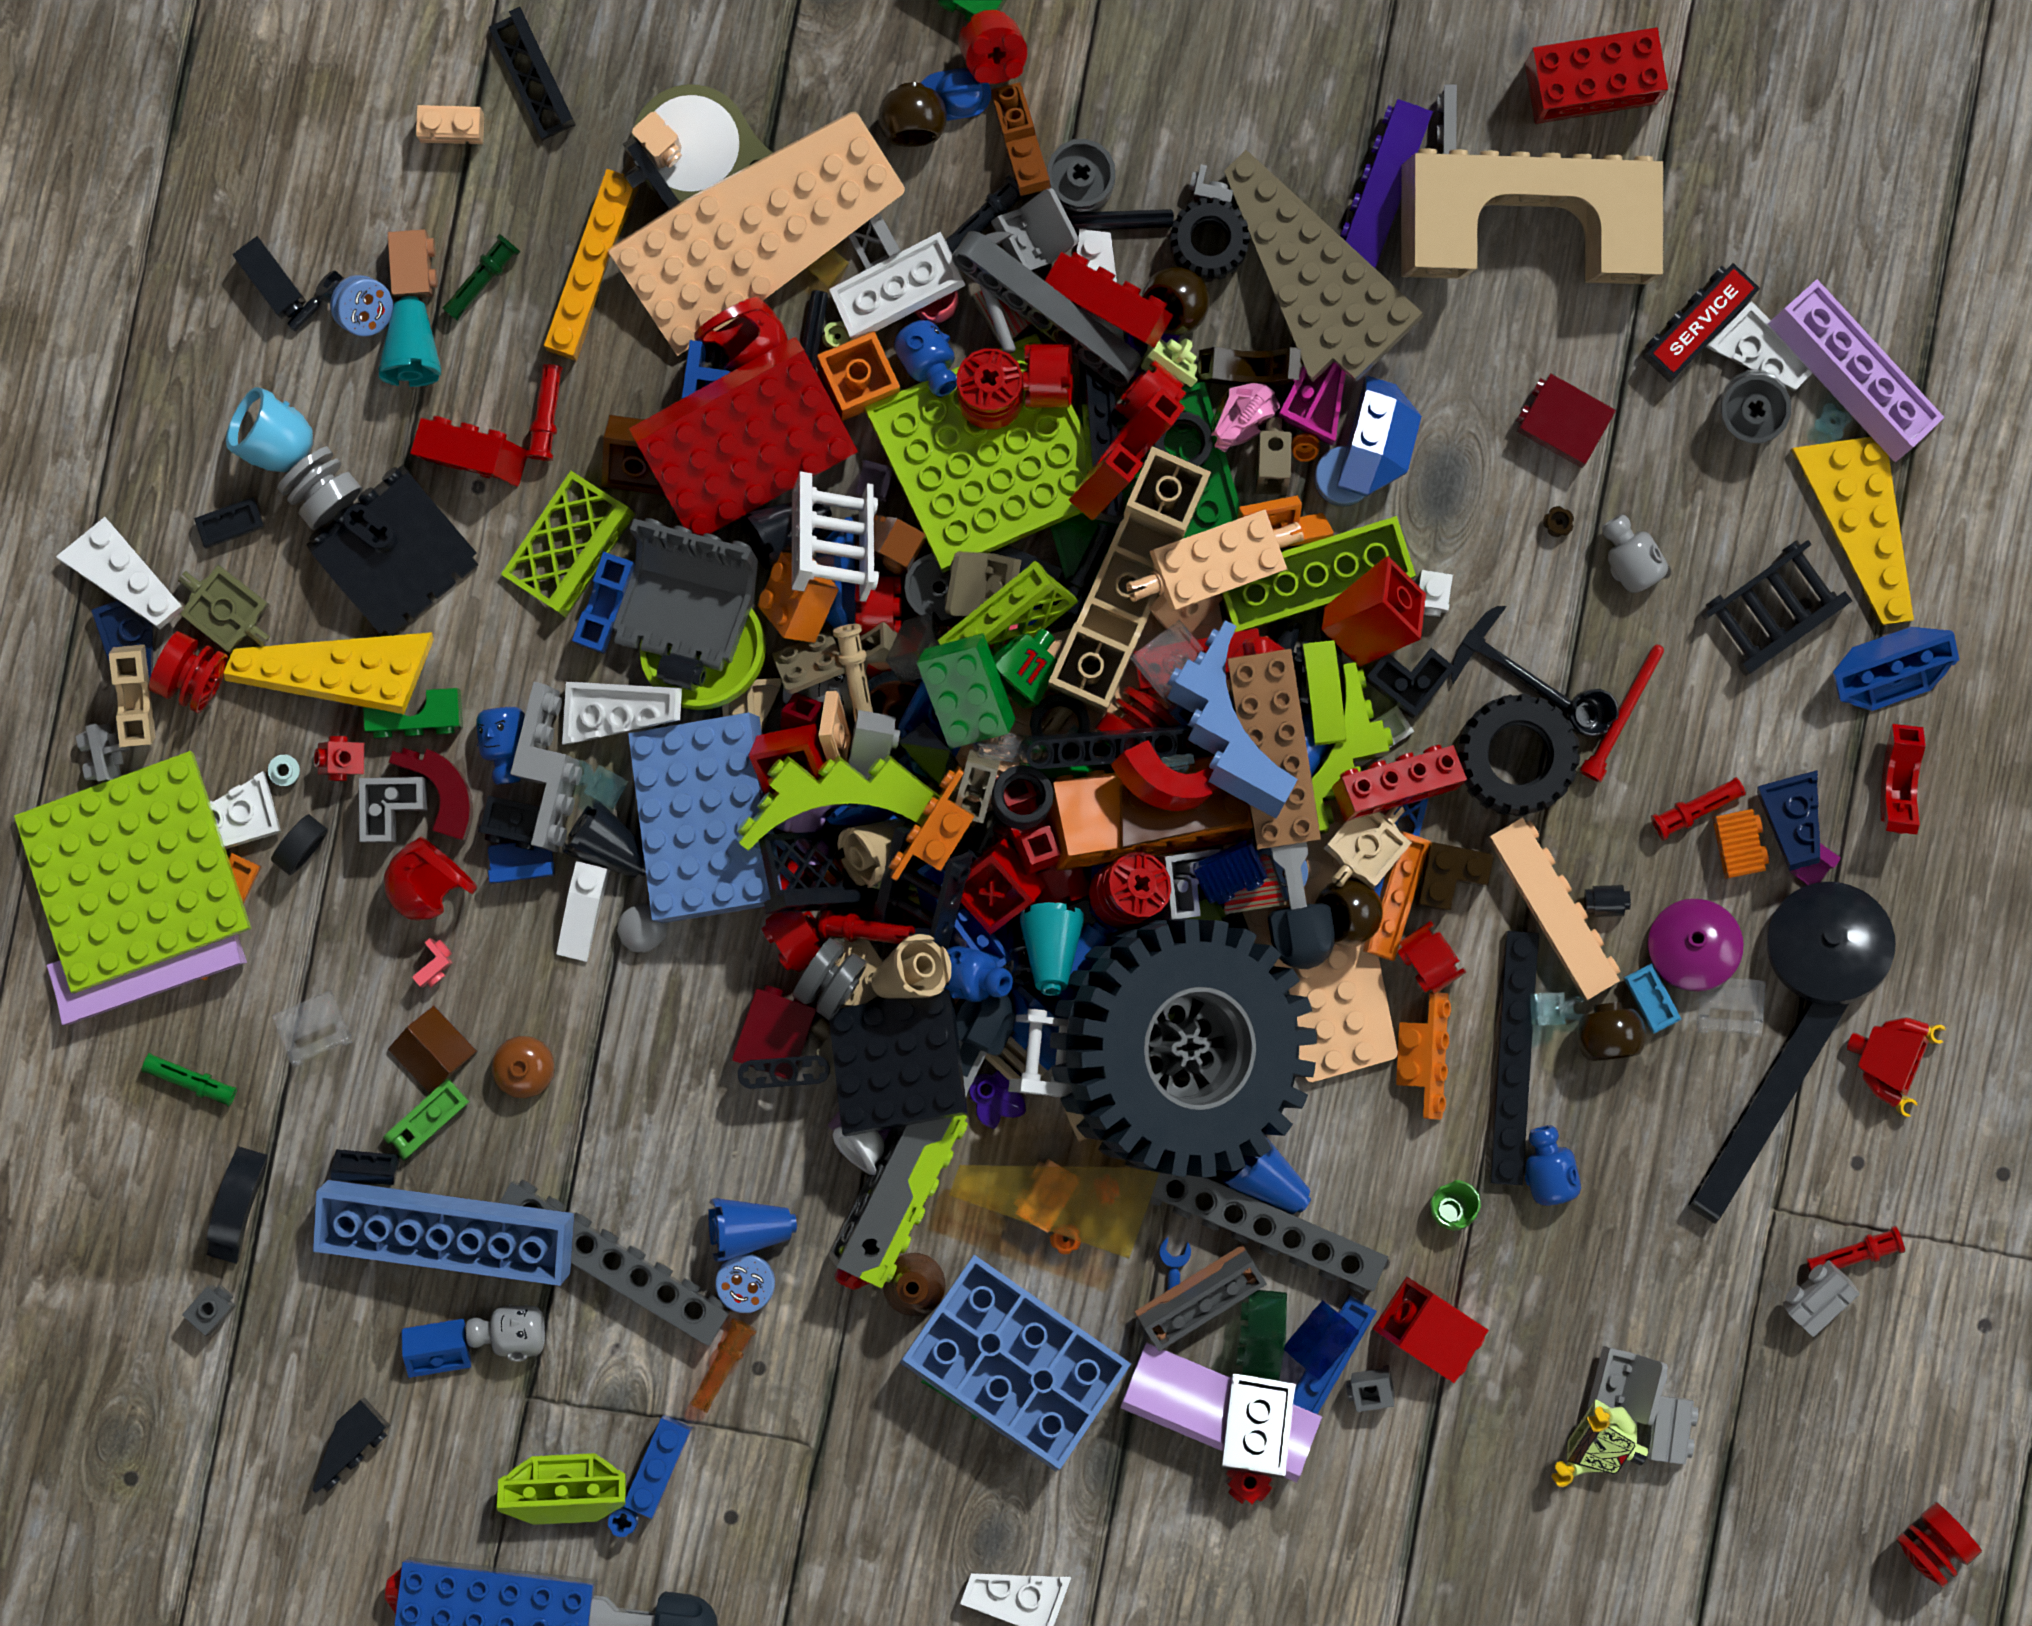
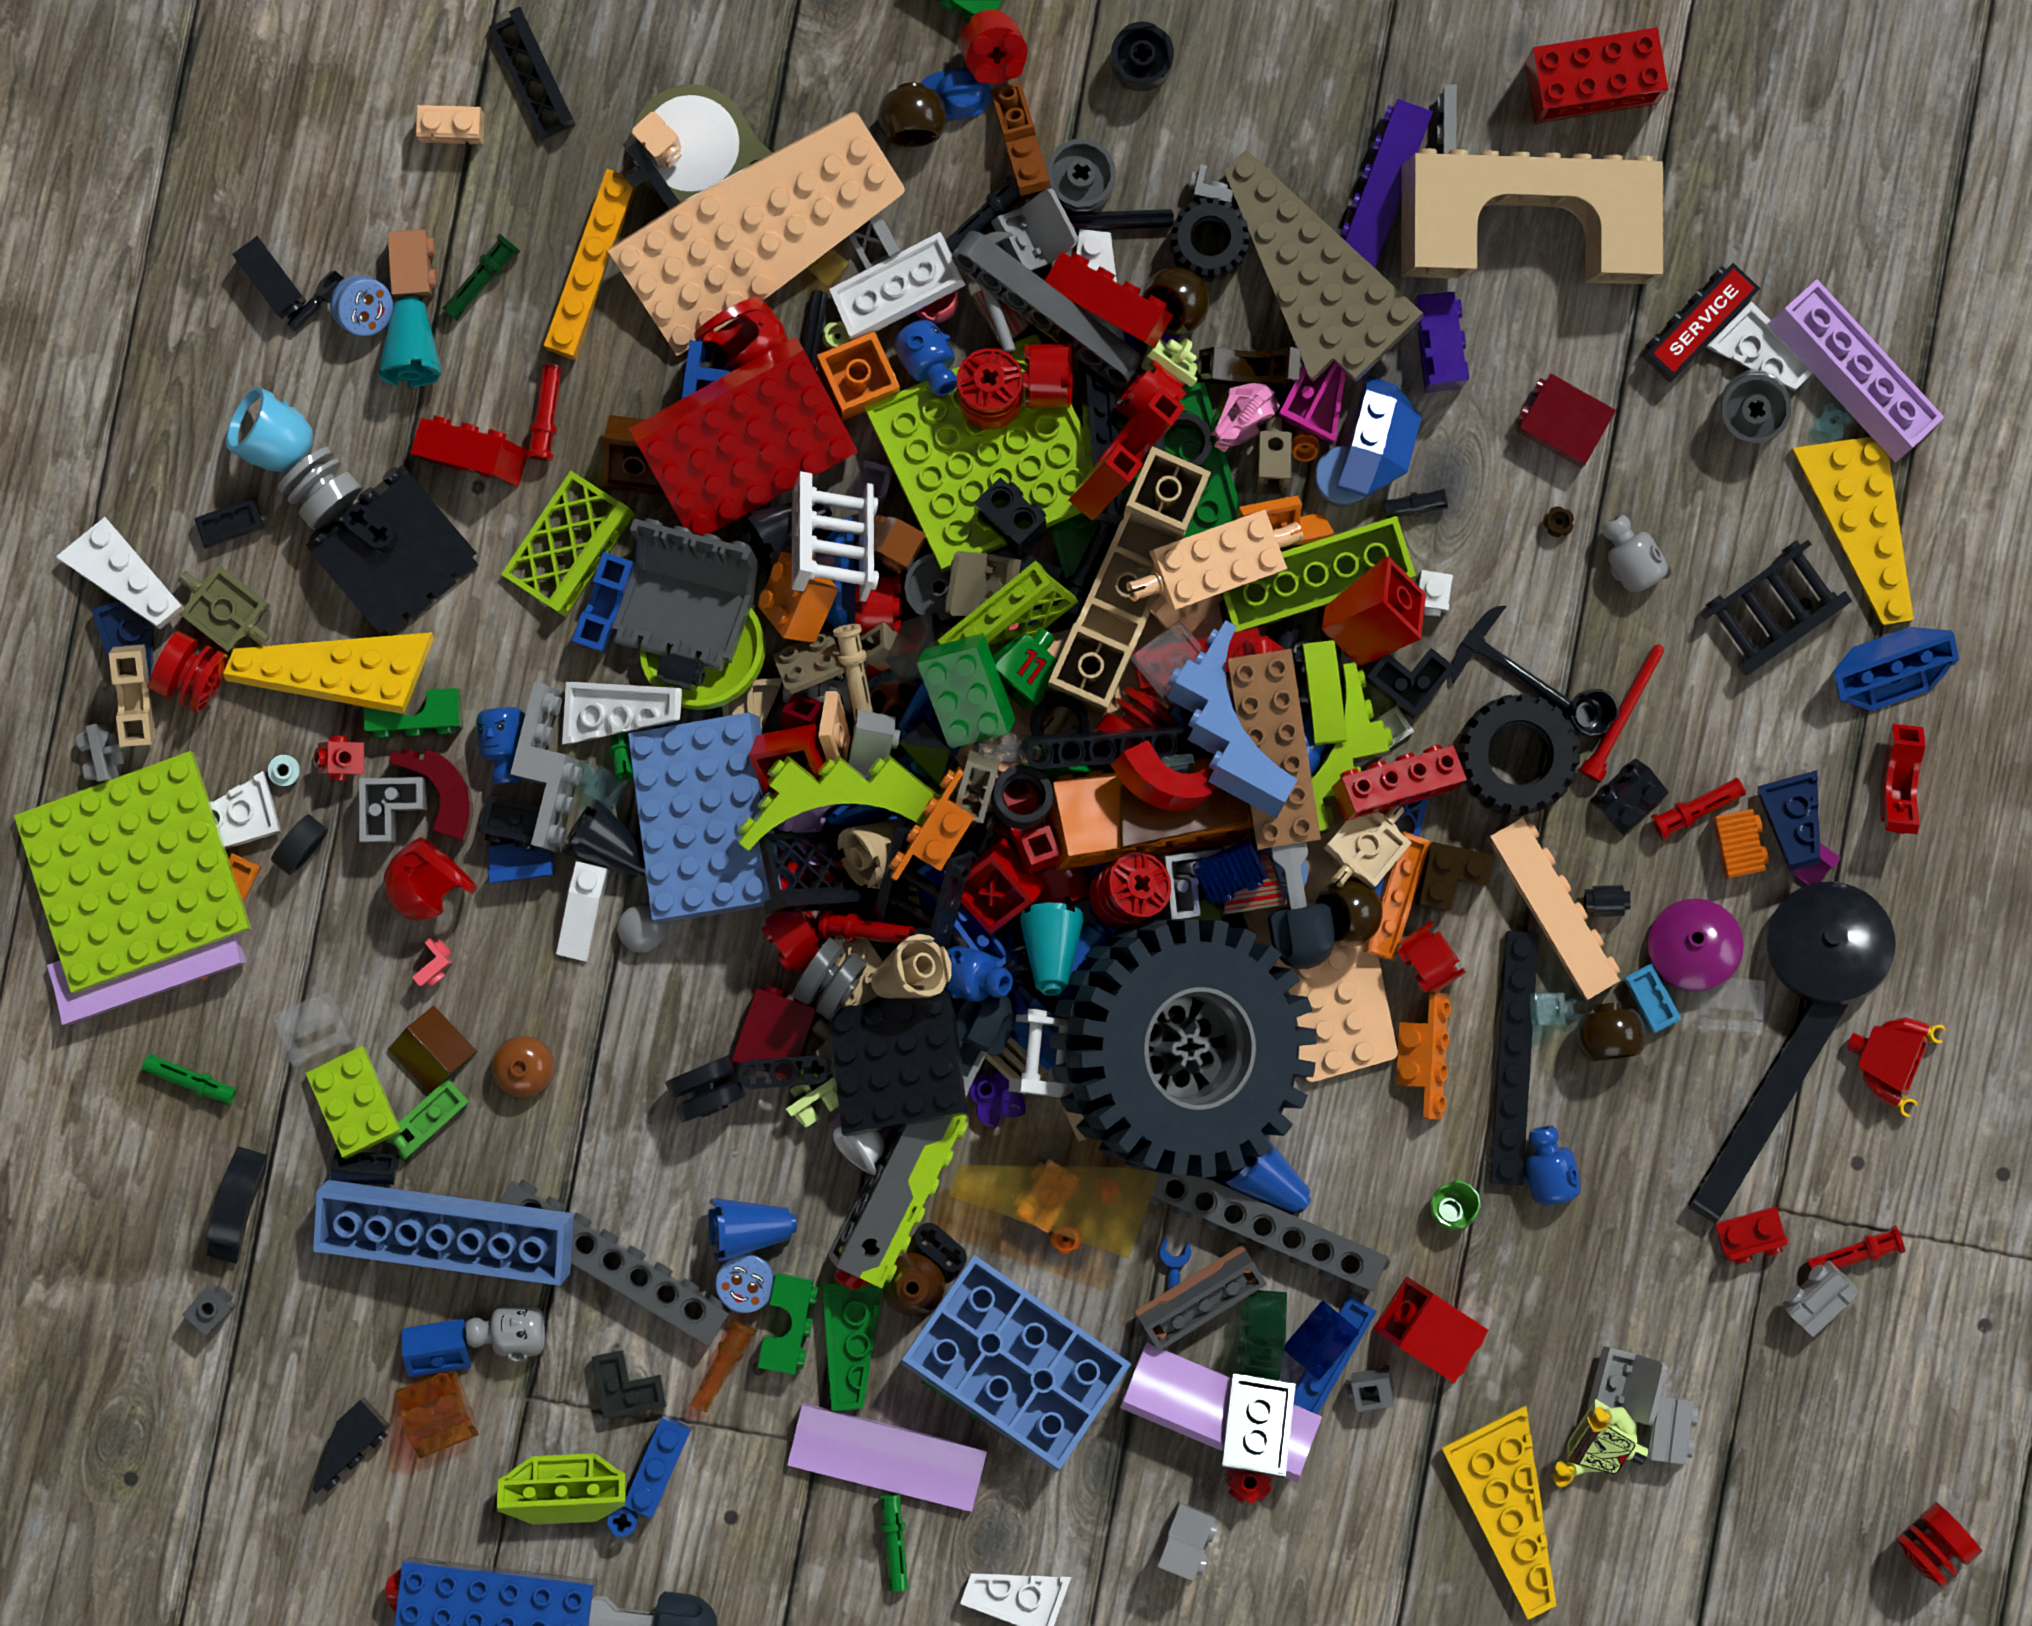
(353, 1102): none -> lime plate
(436, 1413): none -> clear orange slope
(618, 1393): none -> pearl dark grey plate
(621, 756): none -> green axle
(705, 1089): none -> black wheel
(785, 1351): none -> green arch
(802, 1108): none -> yellowish green hips
(849, 1341): none -> green wing
(887, 1457): none -> lavender arch
(894, 1542): none -> green pin
(946, 1241): none -> black beam
(1004, 519): none -> black brick
(1154, 44): none -> black brick
(1185, 1541): none -> light grey brick
(1415, 504): none -> black pin
(1441, 342): none -> dark purple wedge
(1503, 1491): none -> yellow wing
(1629, 795): none -> black bracket
(1751, 1234): none -> red bracket

